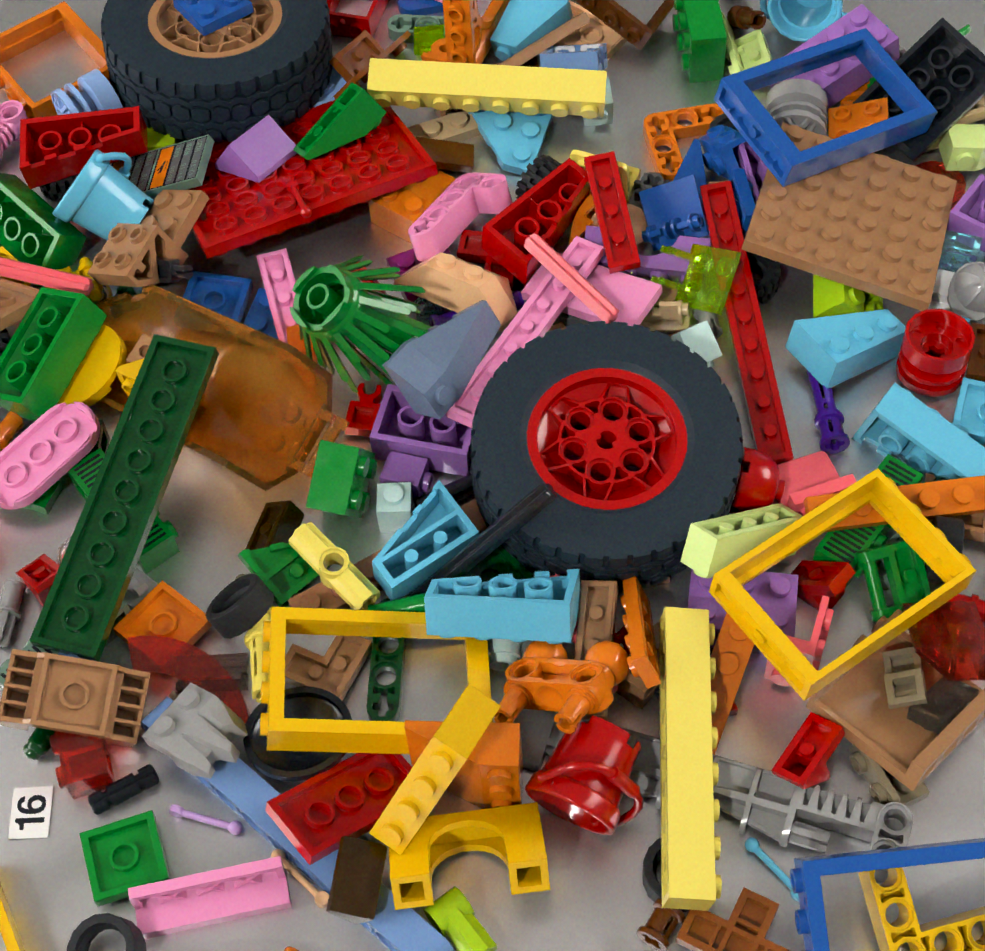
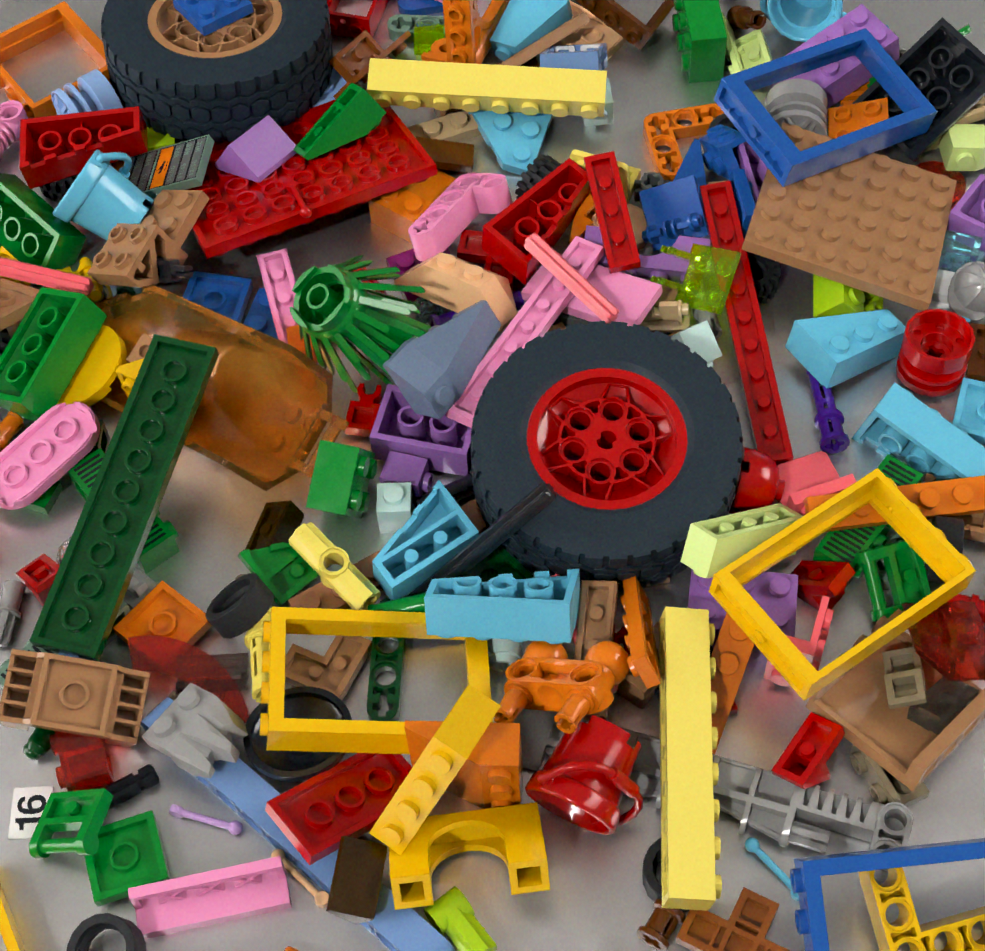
(71, 812): none -> green plate

